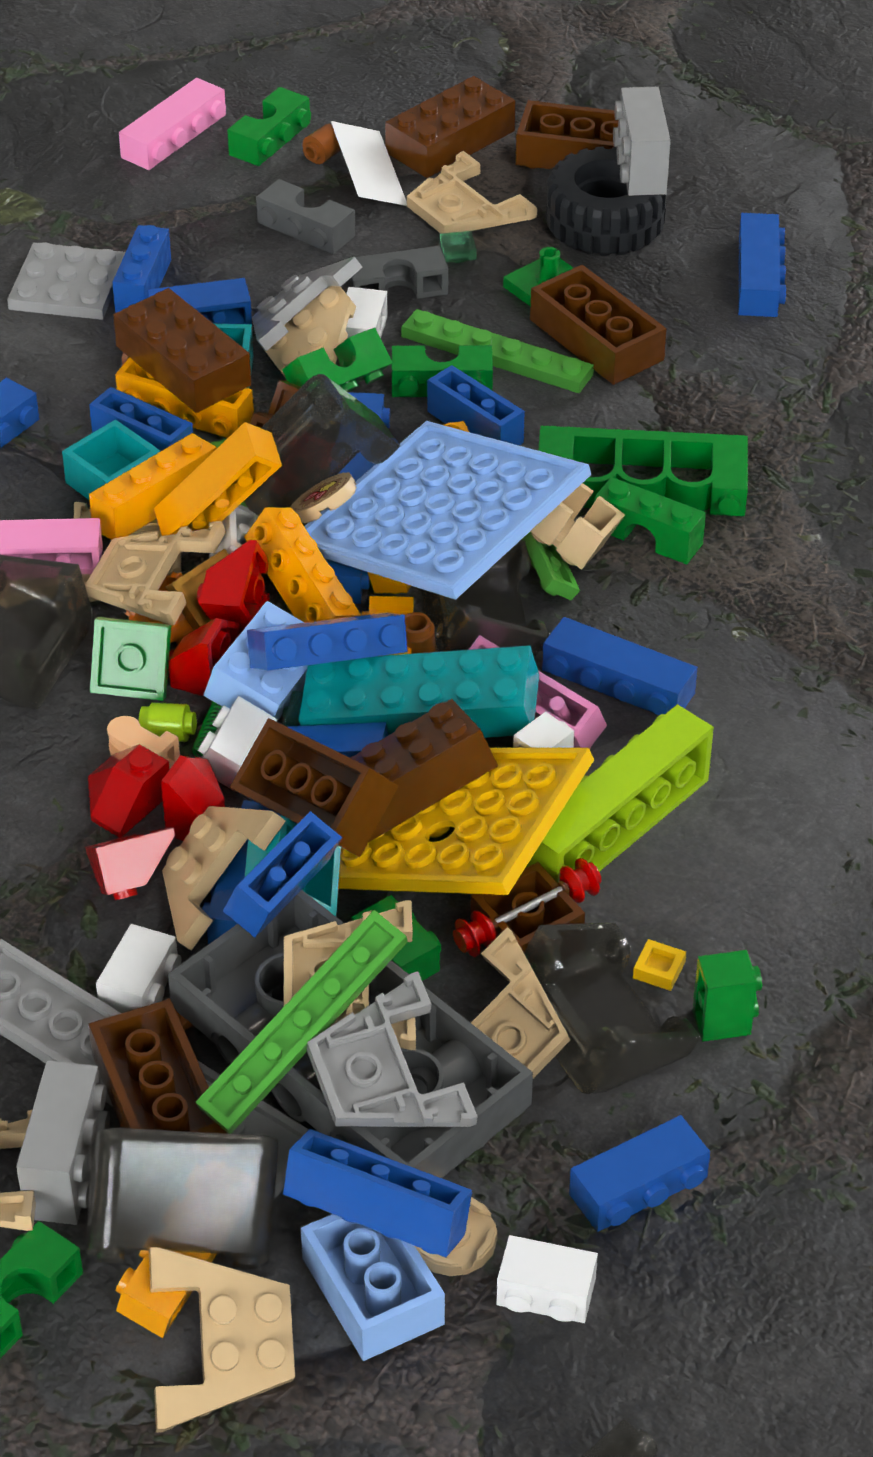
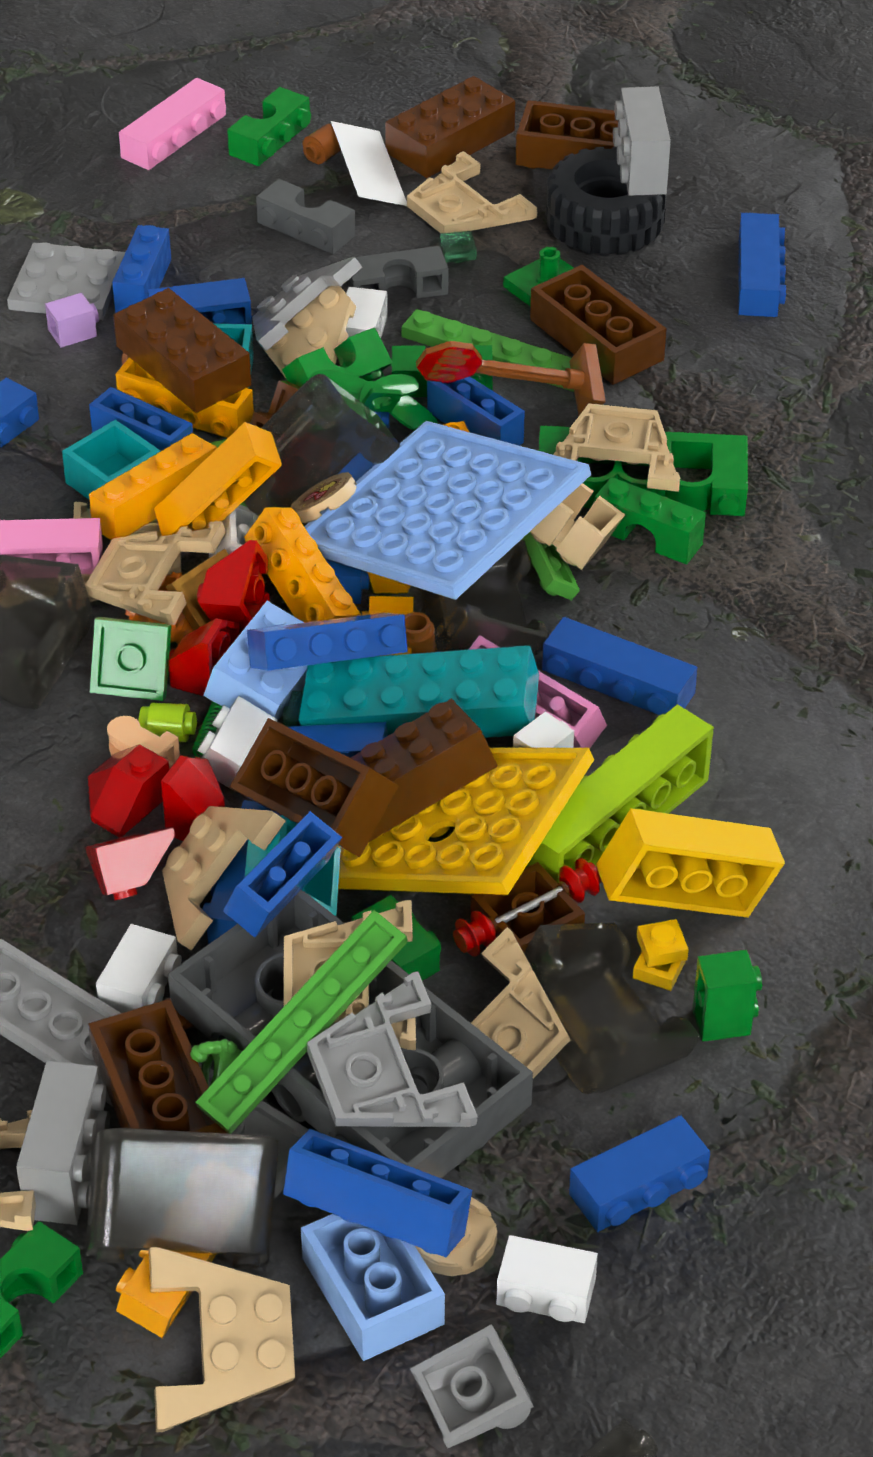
(71, 319): none -> lavender brick
(222, 1053): none -> bright green piece
(385, 395): none -> green piece
(461, 360): none -> dark orange piece
(473, 1388): none -> light grey slope
(624, 436): none -> tan wing
(662, 943): none -> yellow plate
(689, 863): none -> yellow brick

